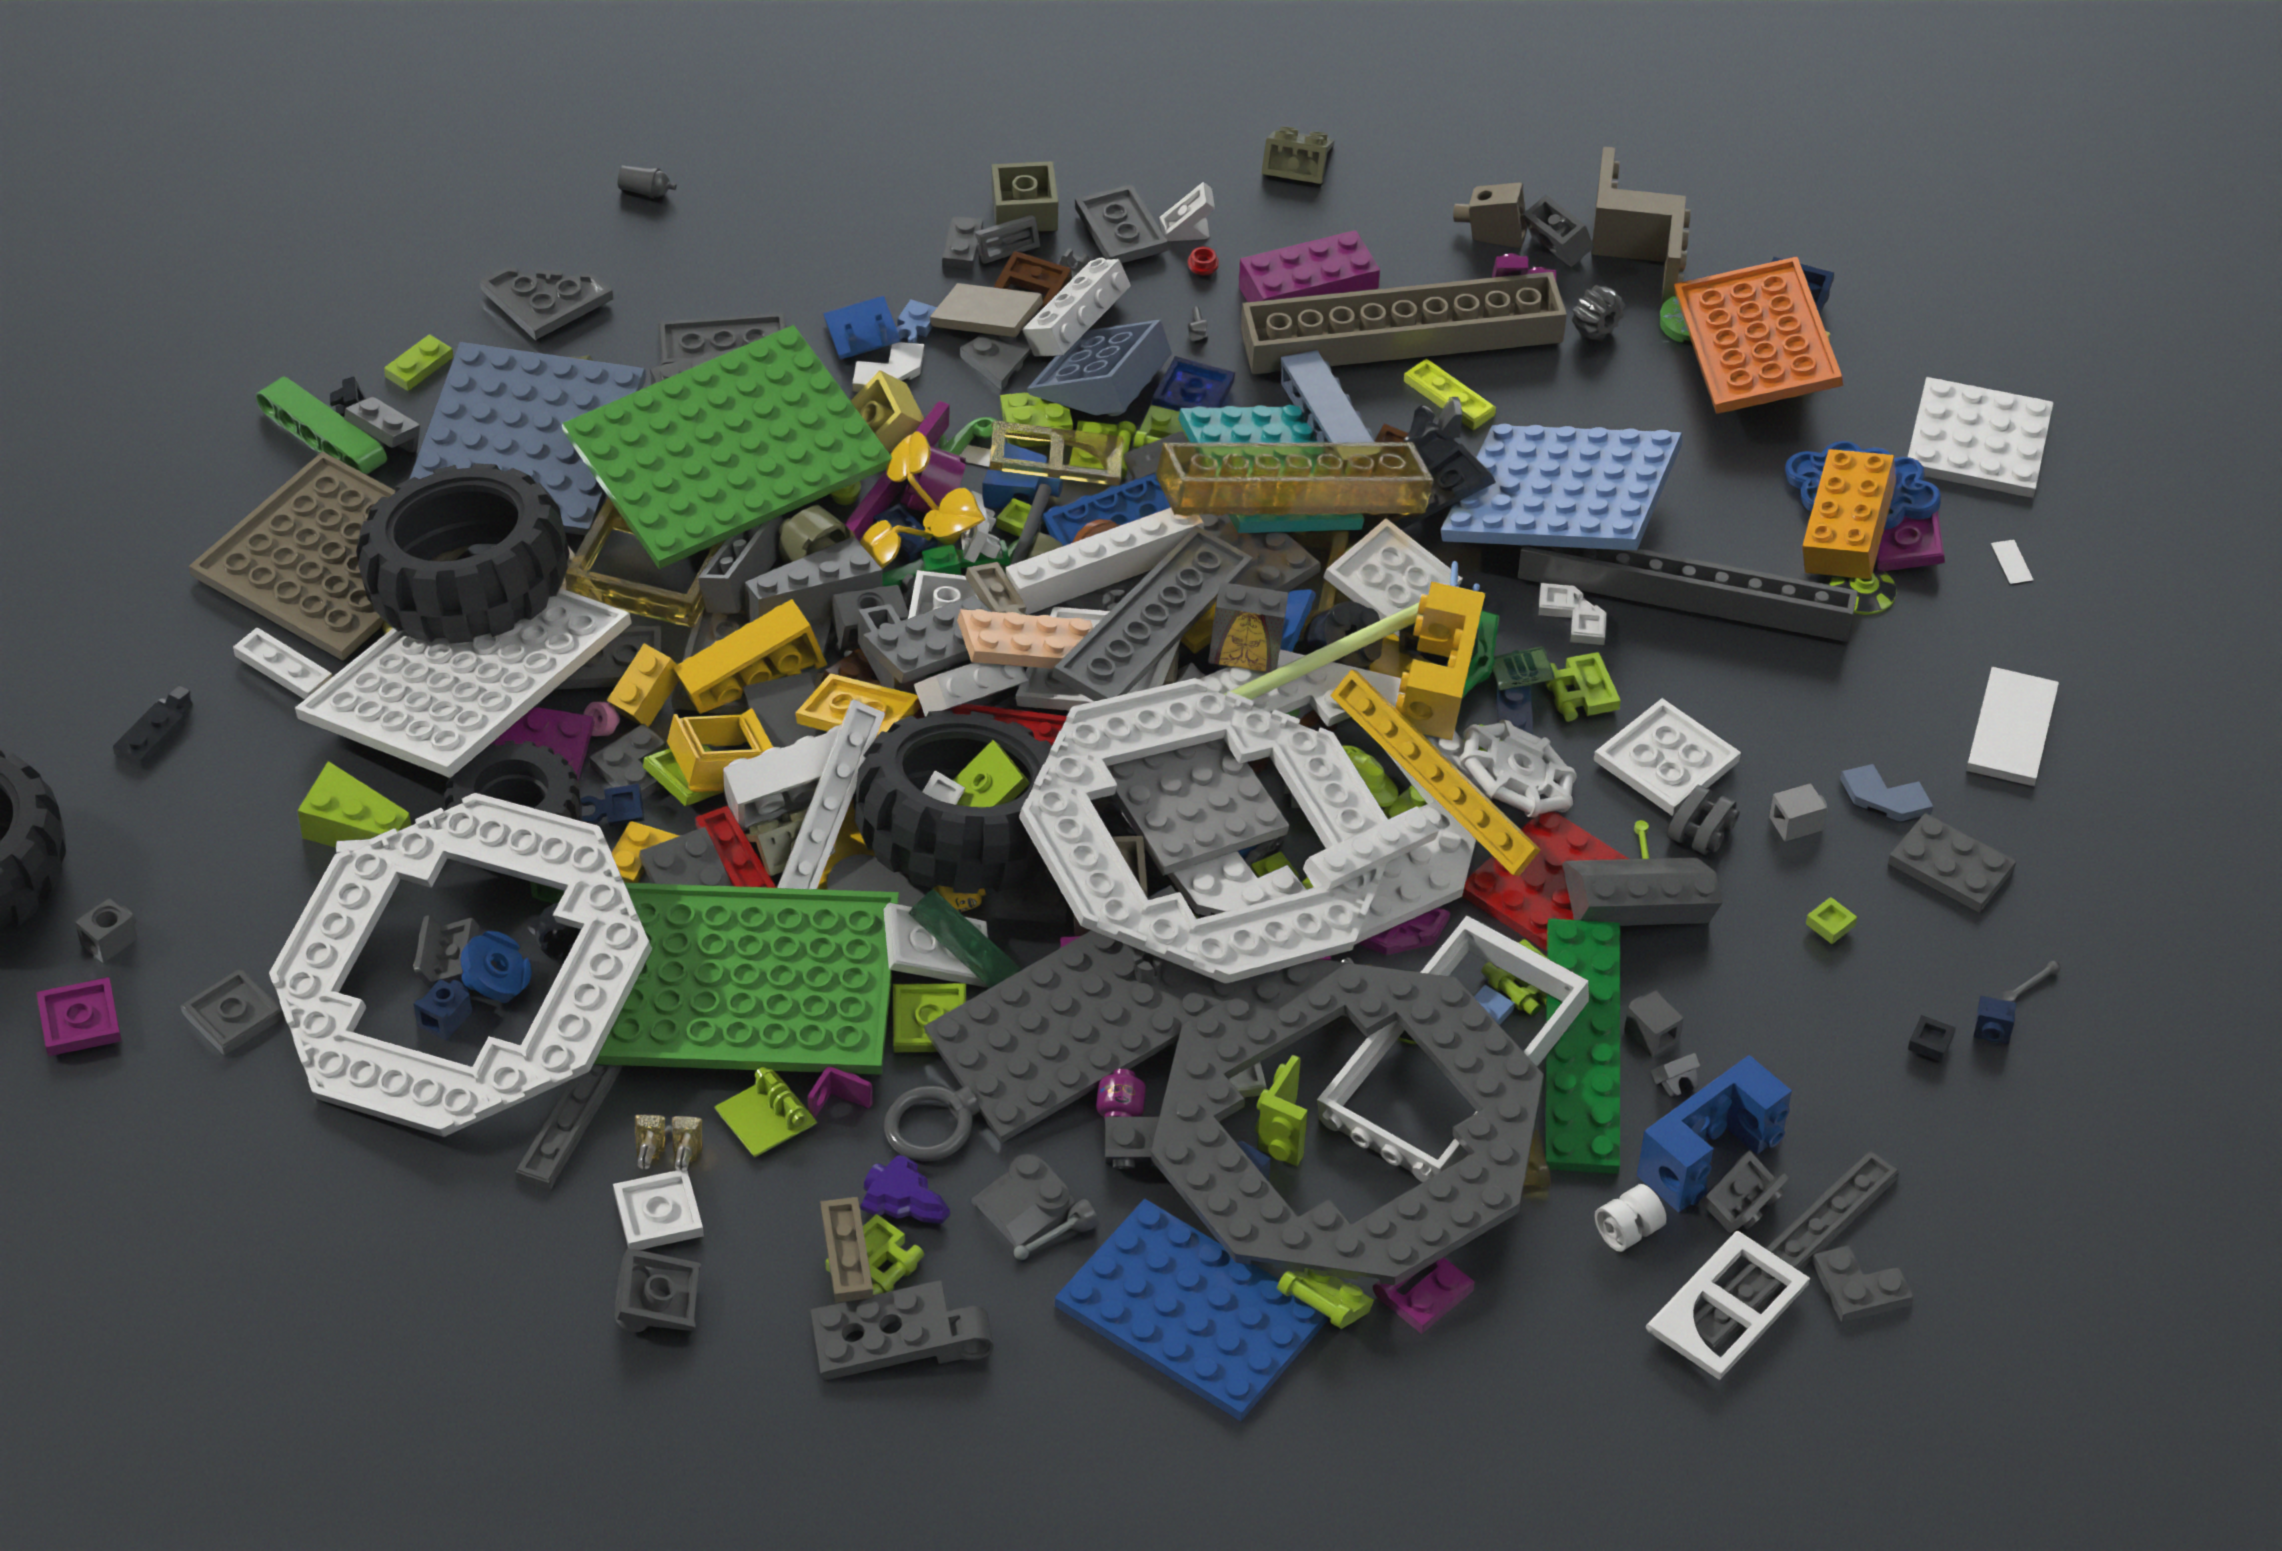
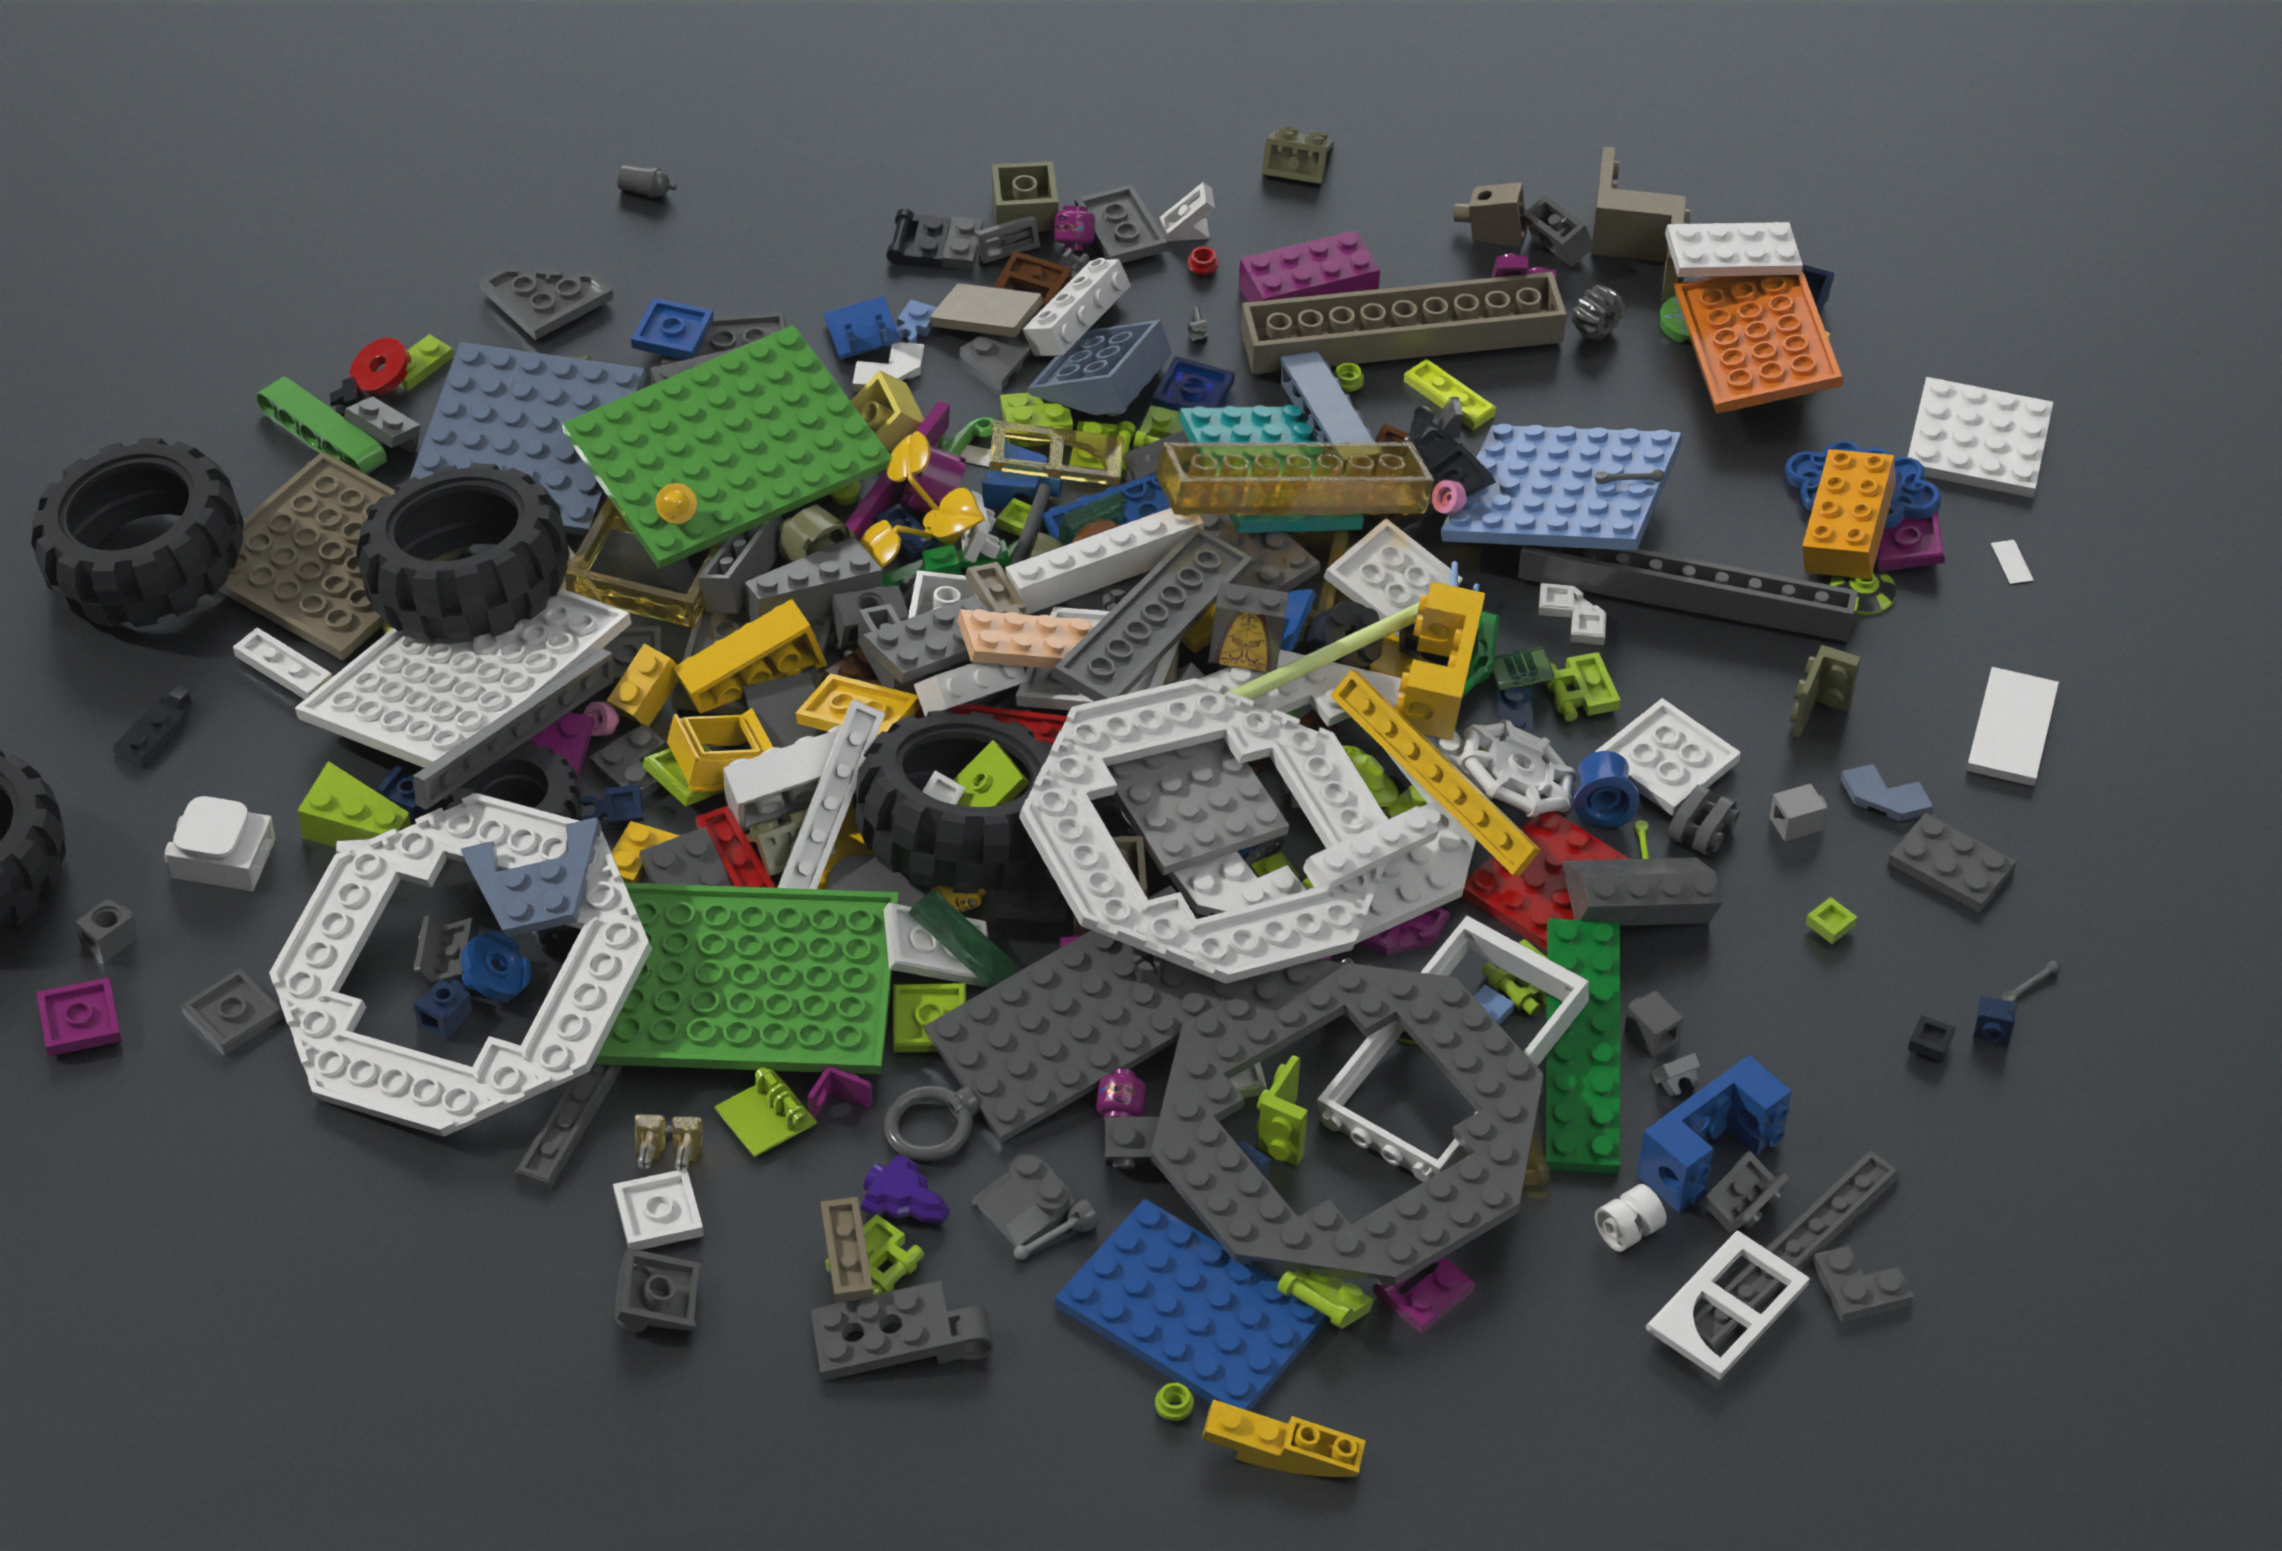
(153, 577): none -> black tyre
(220, 844): none -> white brick
(371, 357): none -> red tile
(400, 790): none -> dark blue brick
(513, 729): none -> dark grey plate
(537, 893): none -> sand blue wing
(672, 329): none -> blue plate
(676, 503): none -> yellow hat
(928, 242): none -> black plate
(1074, 227): none -> magenta head
(1106, 508): none -> clear green plate
(1174, 1393): none -> lime plate
(1289, 1447): none -> yellow slope
(1349, 376): none -> lime plate
(1449, 497): none -> bright pink tile
(1602, 477): none -> dark grey hinge
(1605, 791): none -> blue piece
(1733, 249): none -> white plate
(1828, 682): none -> olive bracket

